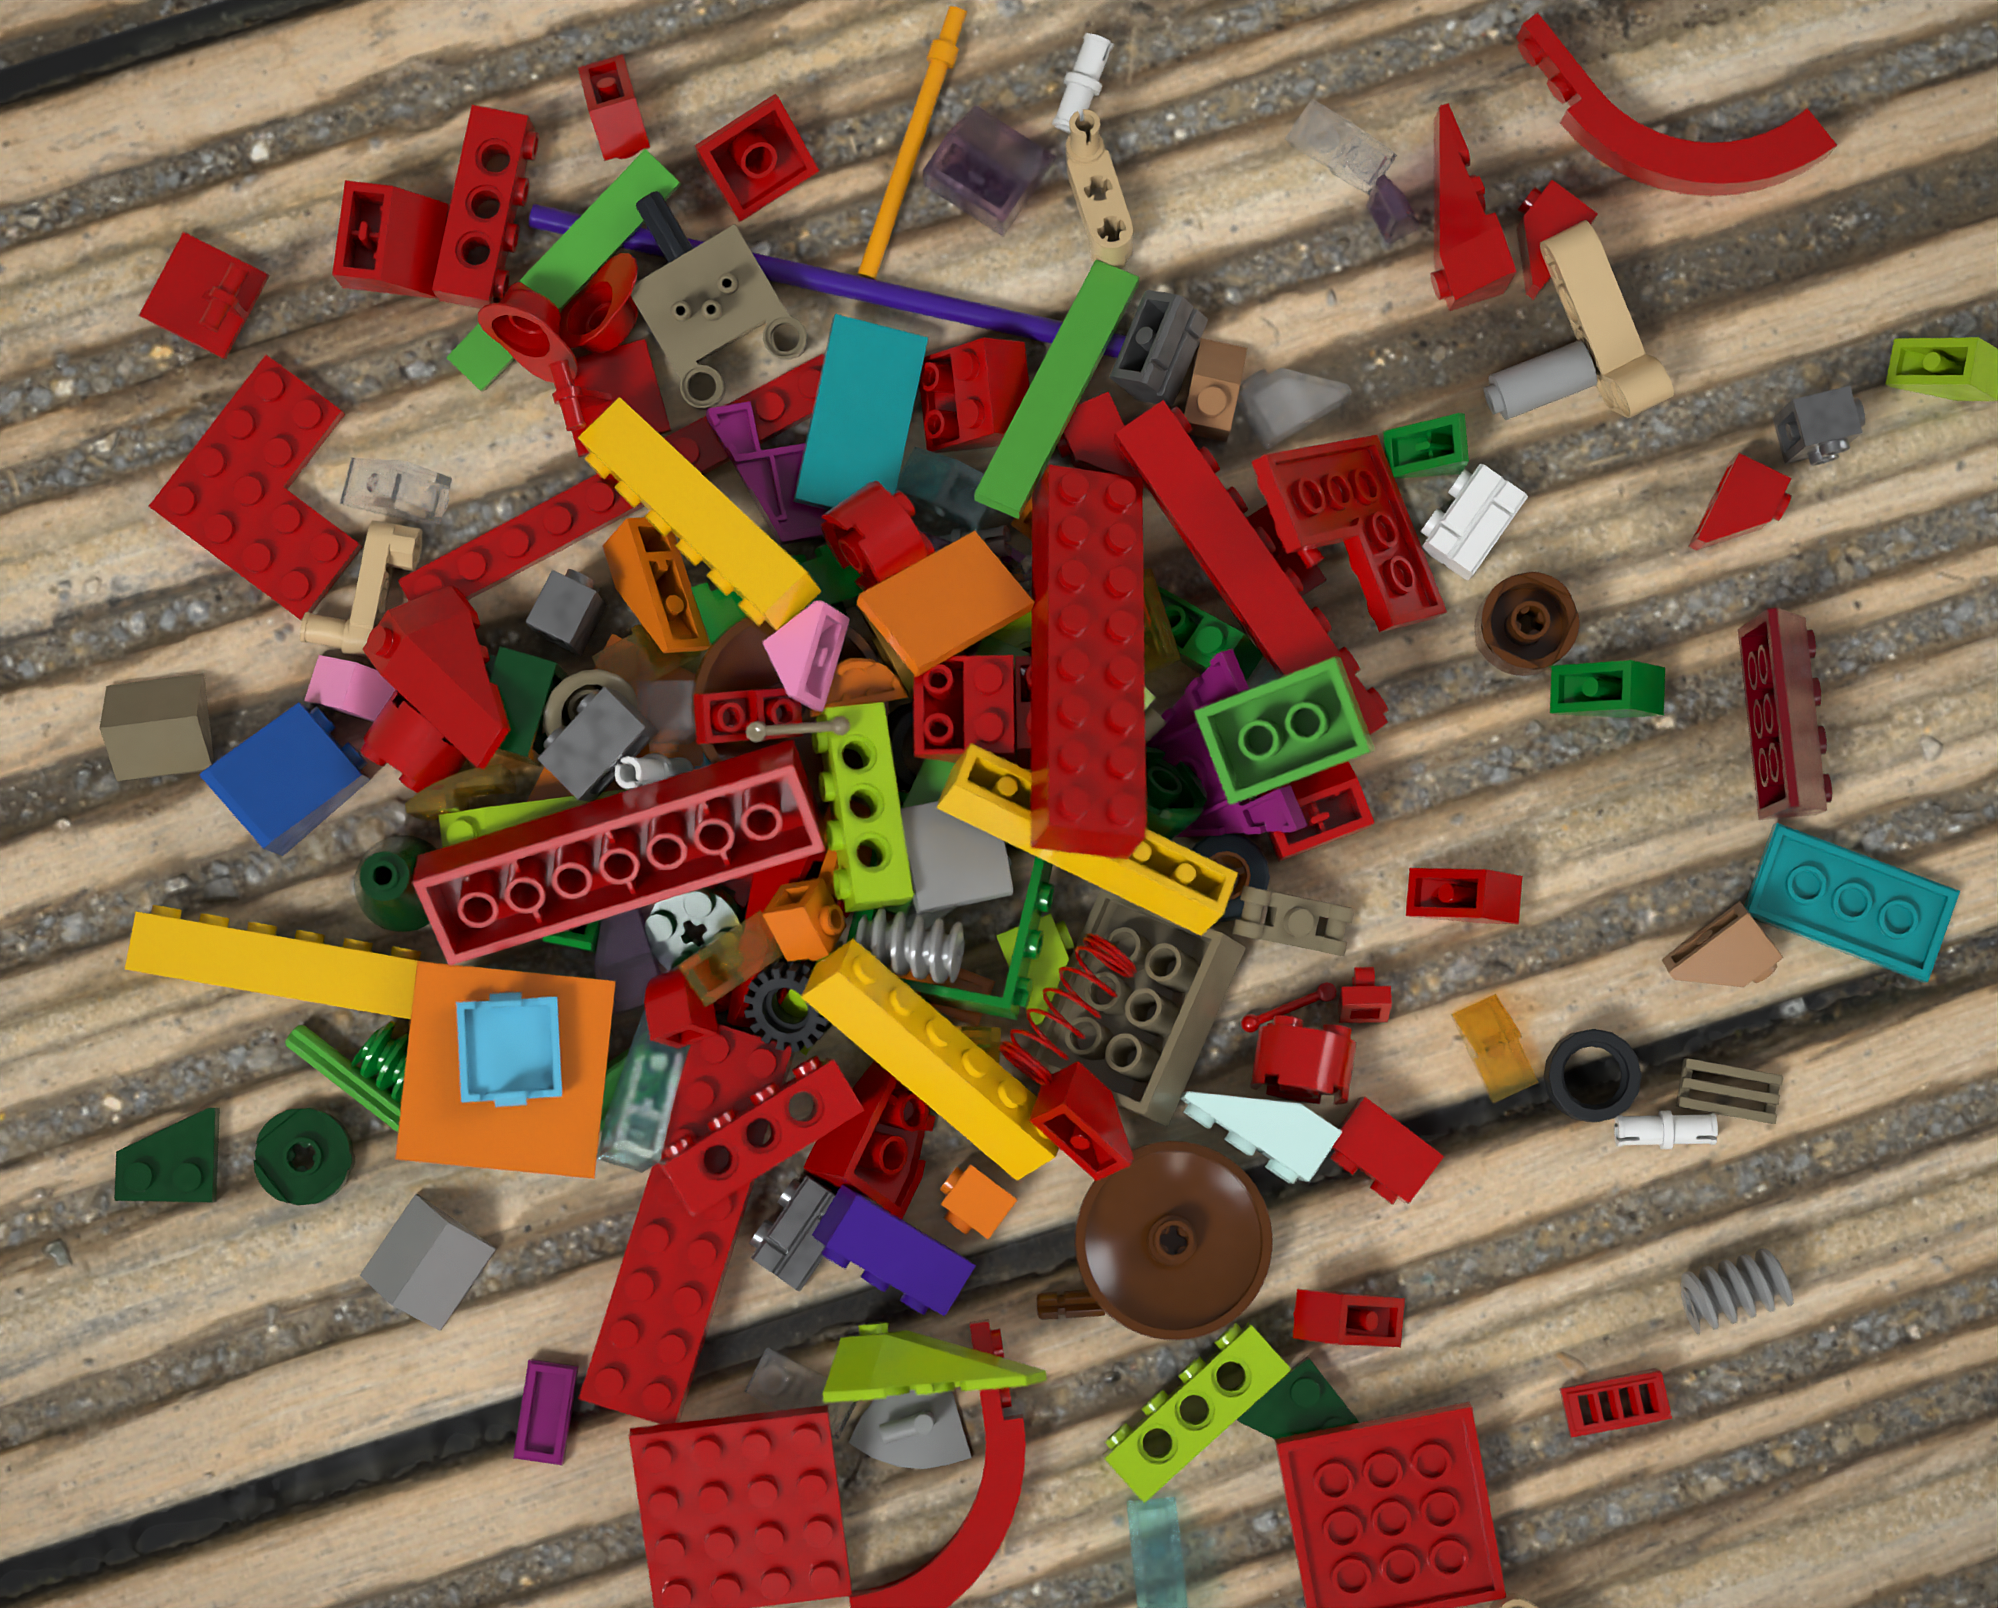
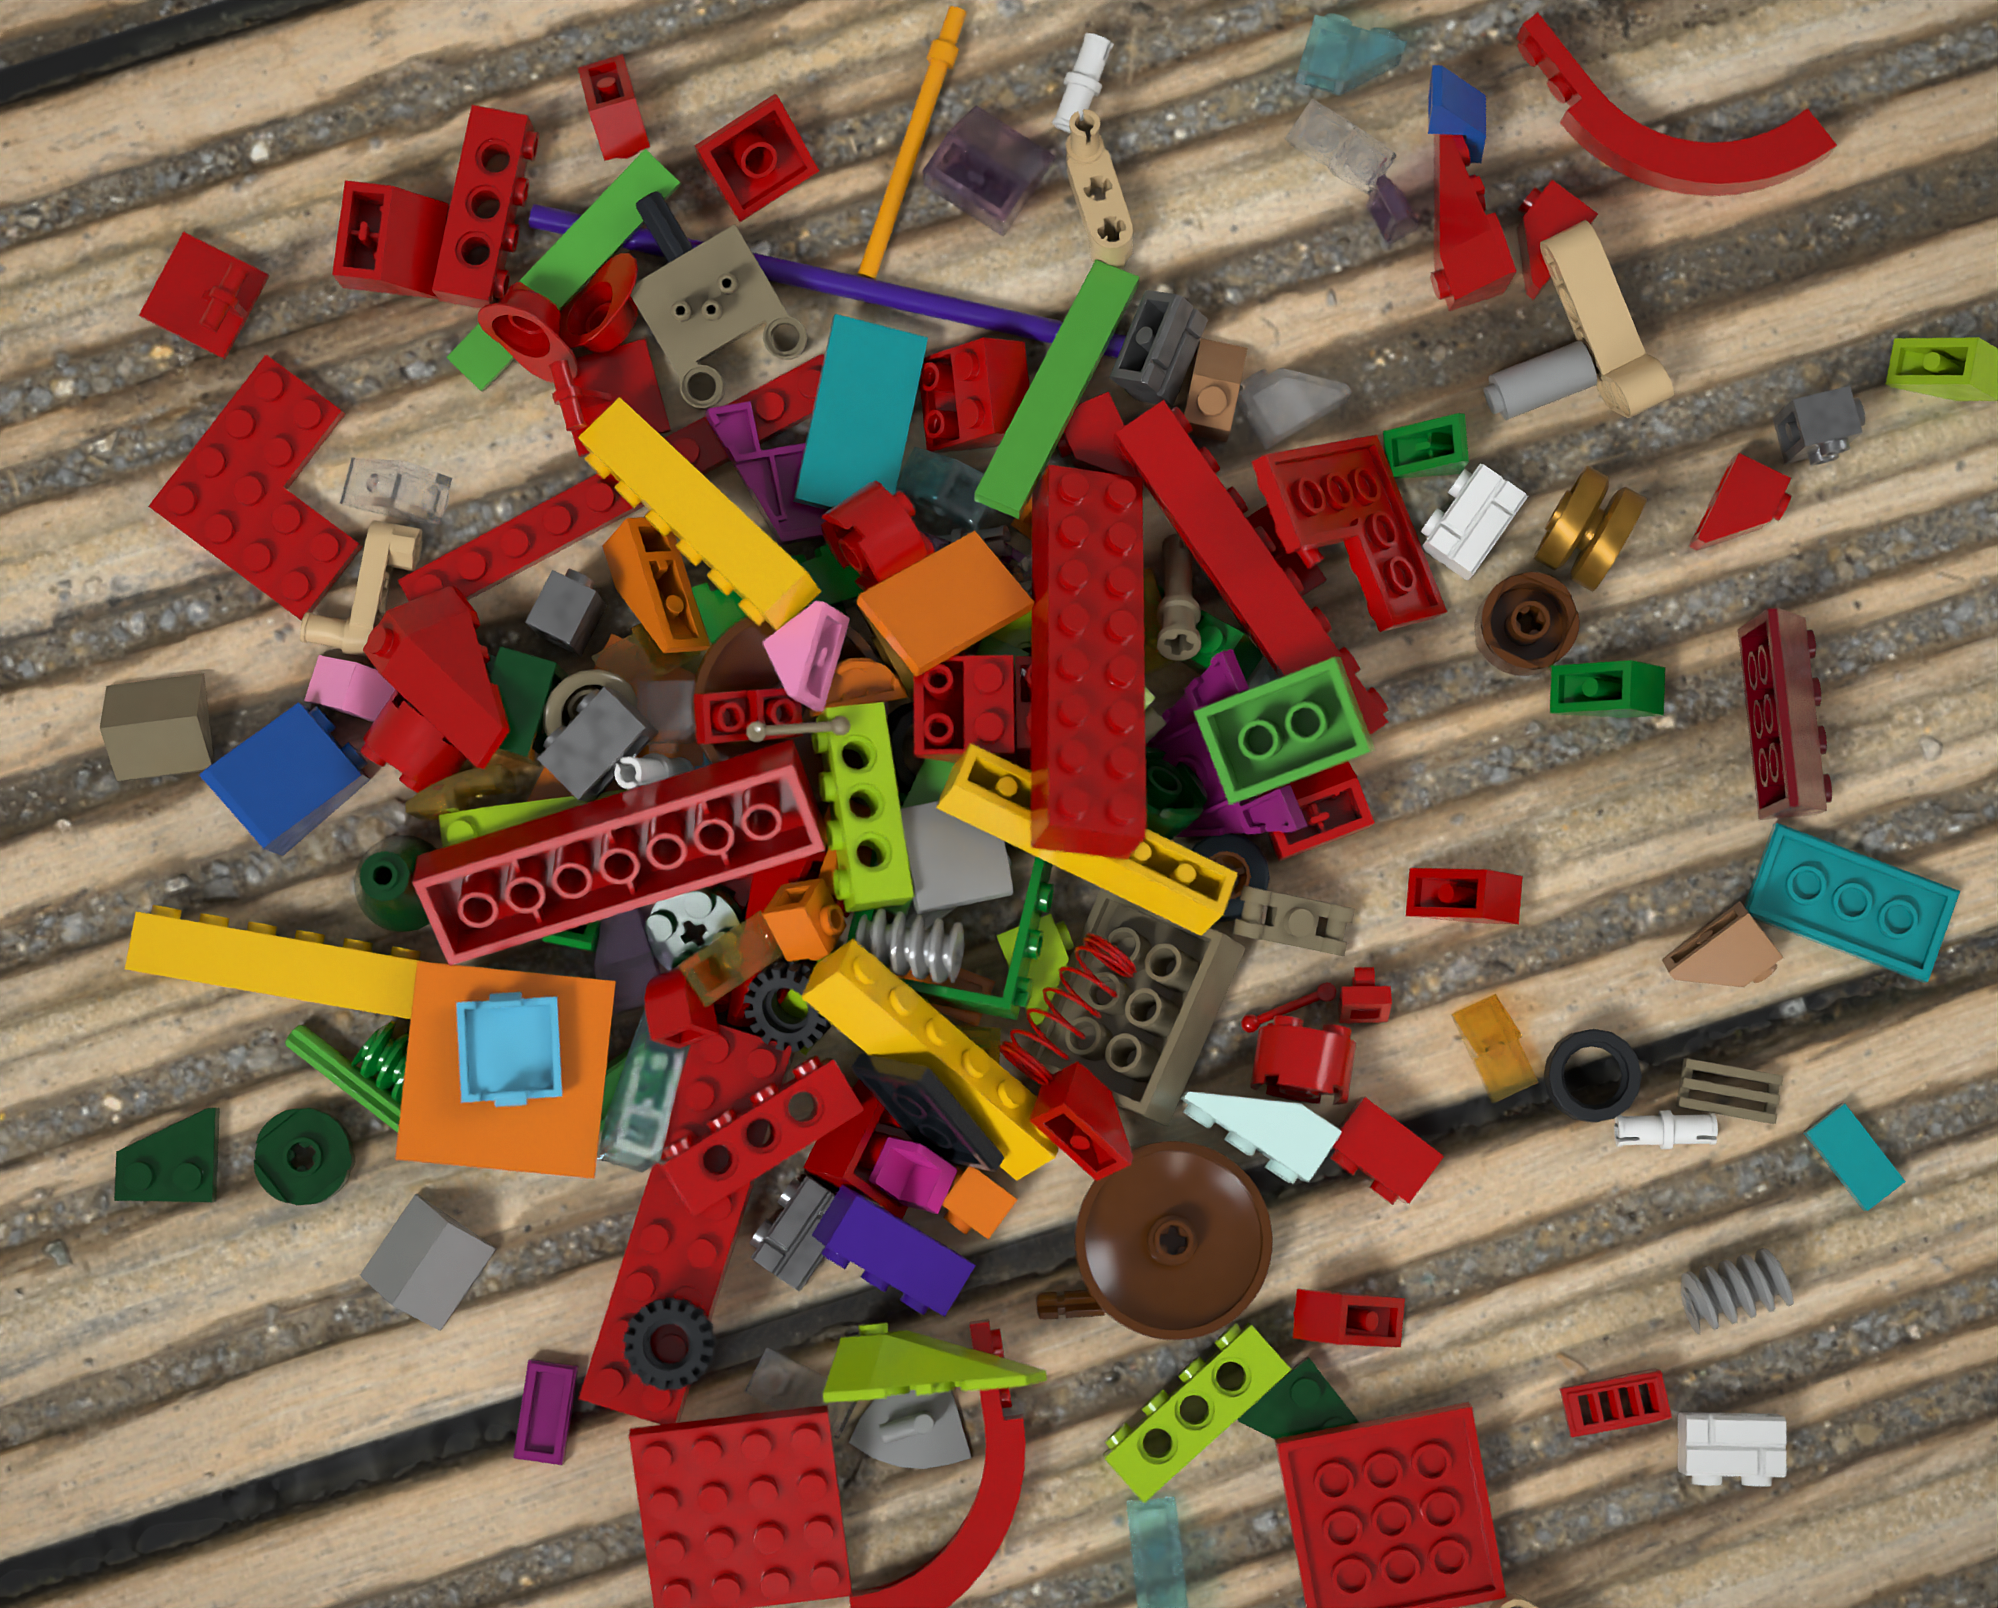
(639, 1350): none -> black tyre
(913, 1175): none -> dark pink panel
(927, 1111): none -> black tile
(1178, 610): none -> dark tan pin
(1346, 56): none -> clear light blue slope
(1457, 110): none -> blue slope
(1586, 526): none -> pearl gold wheel
(1732, 1446): none -> white brick
(1854, 1157): none -> teal tile

